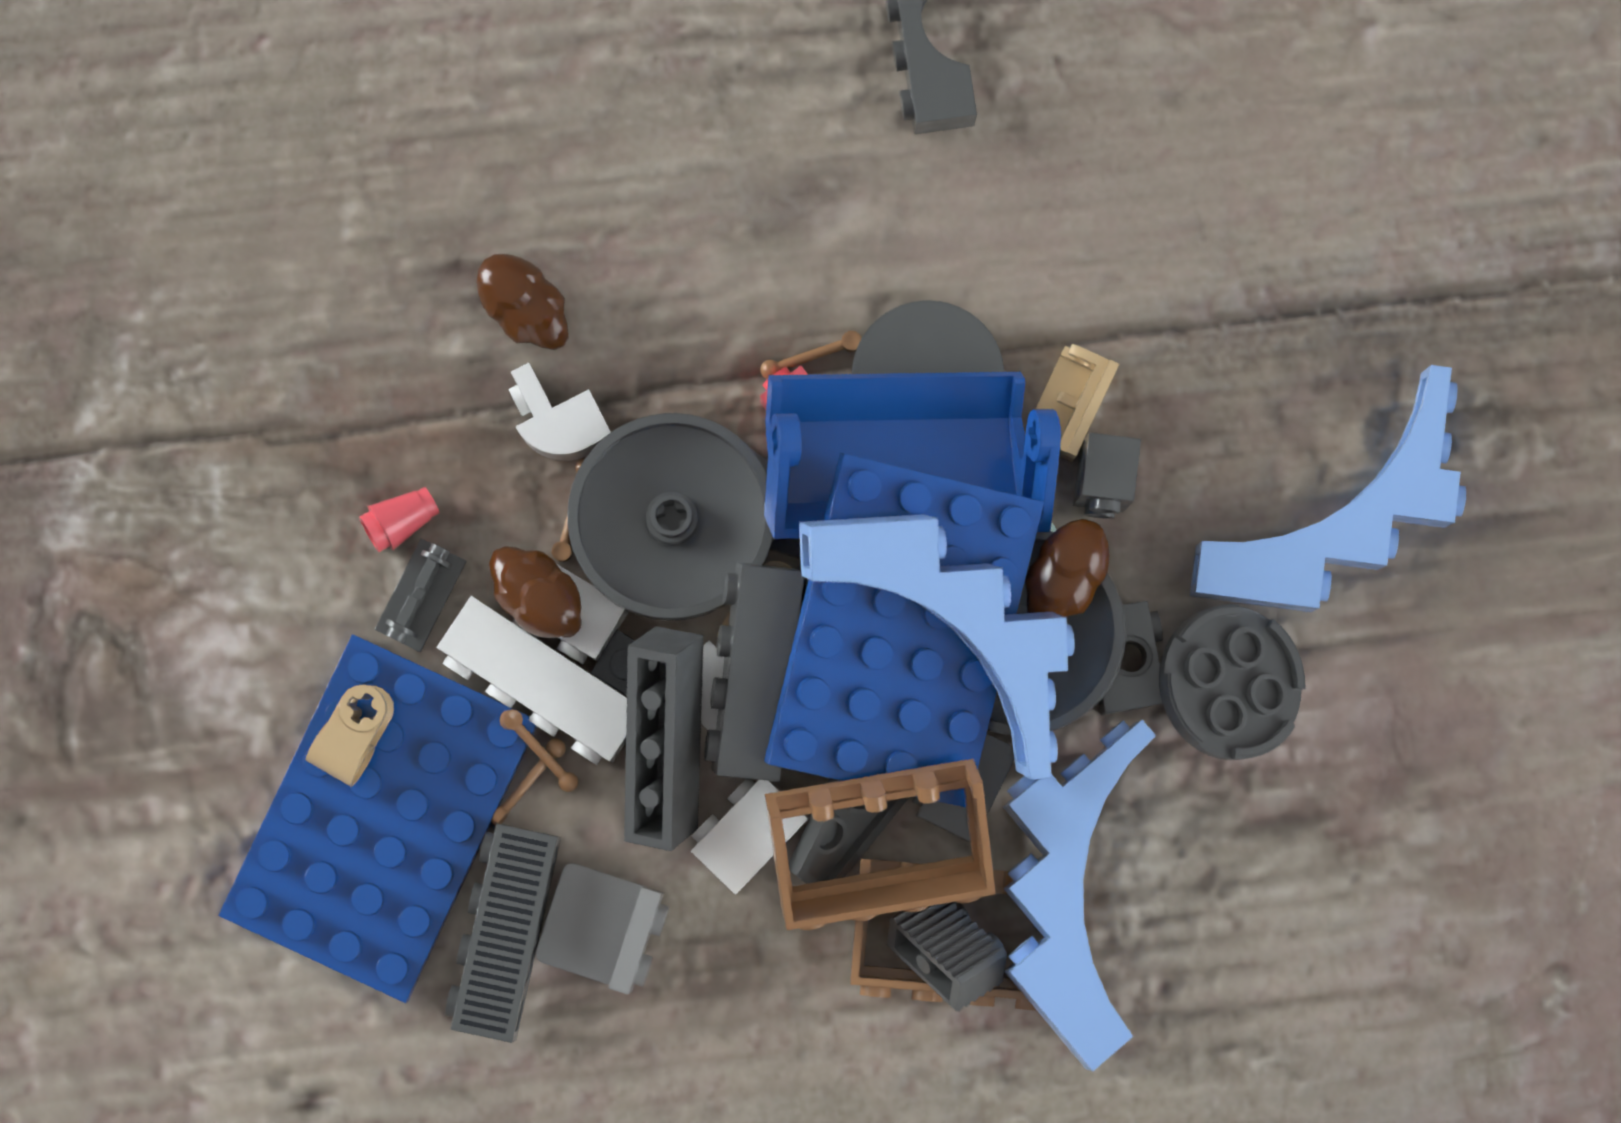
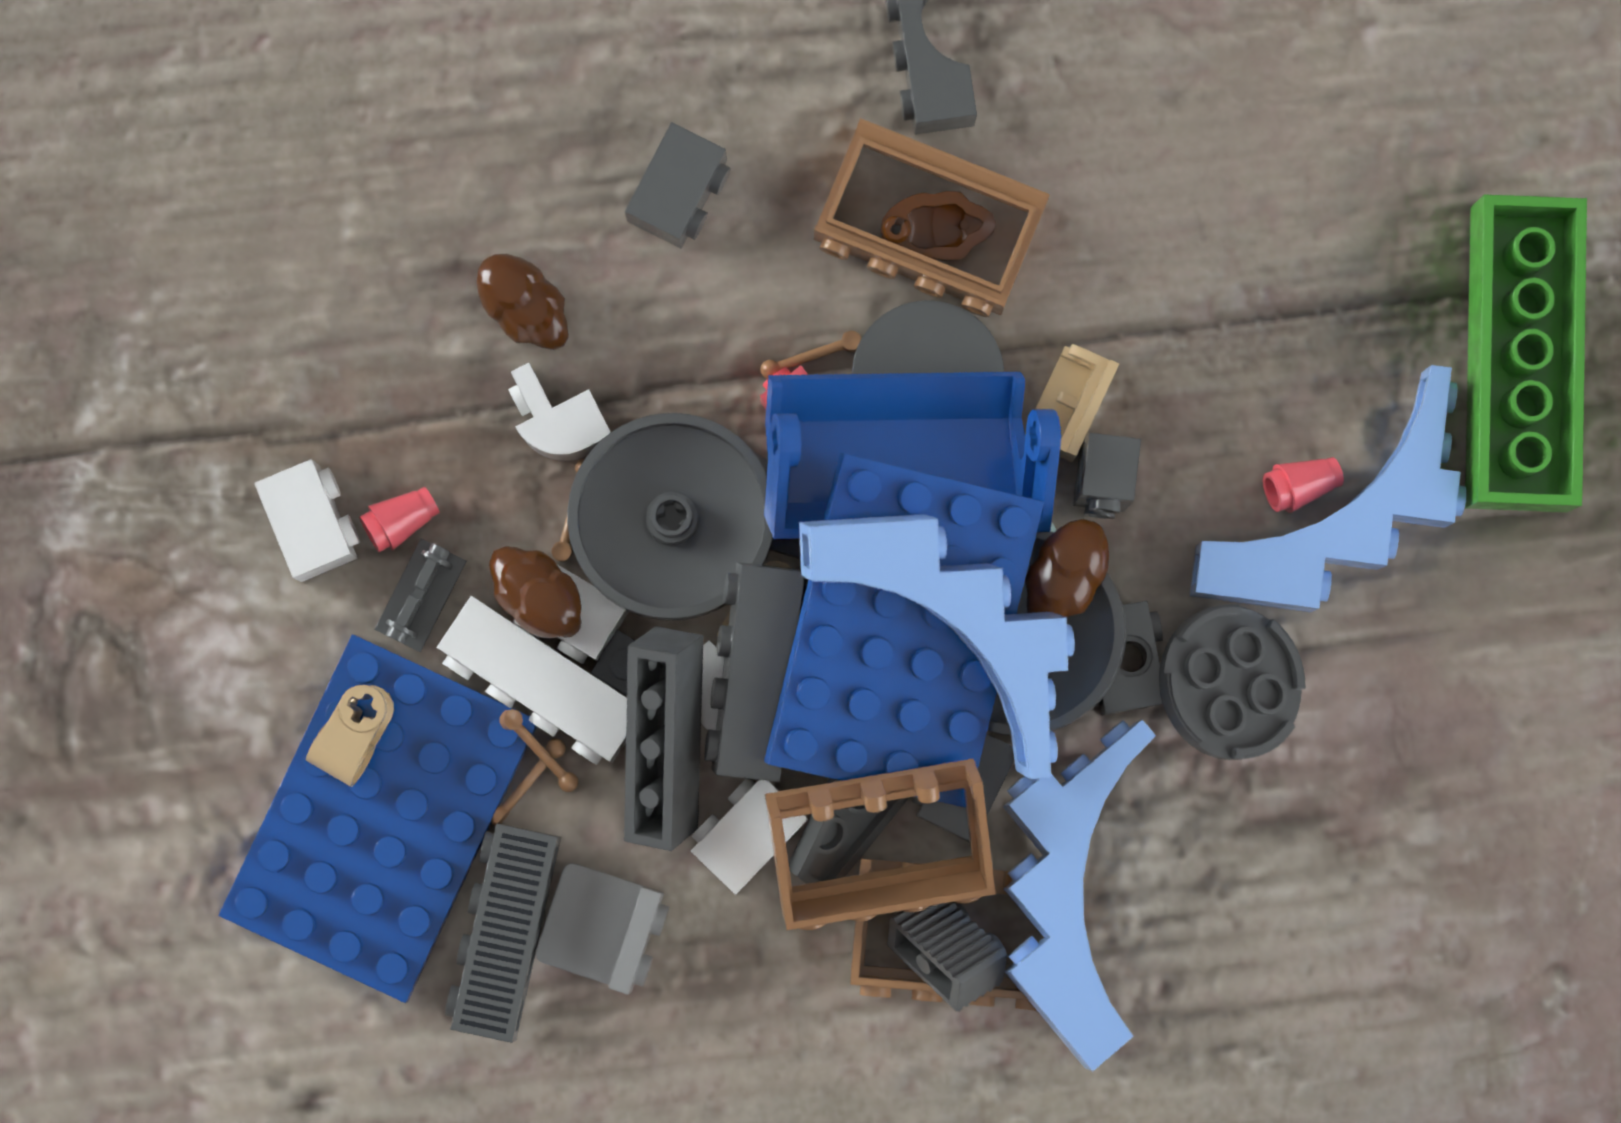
(308, 520): none -> white brick
(678, 186): none -> dark grey brick
(891, 259): none -> medium nougat window
(938, 224): none -> reddish brown arm
(1299, 483): none -> coral cone
(1526, 353): none -> bright green brick

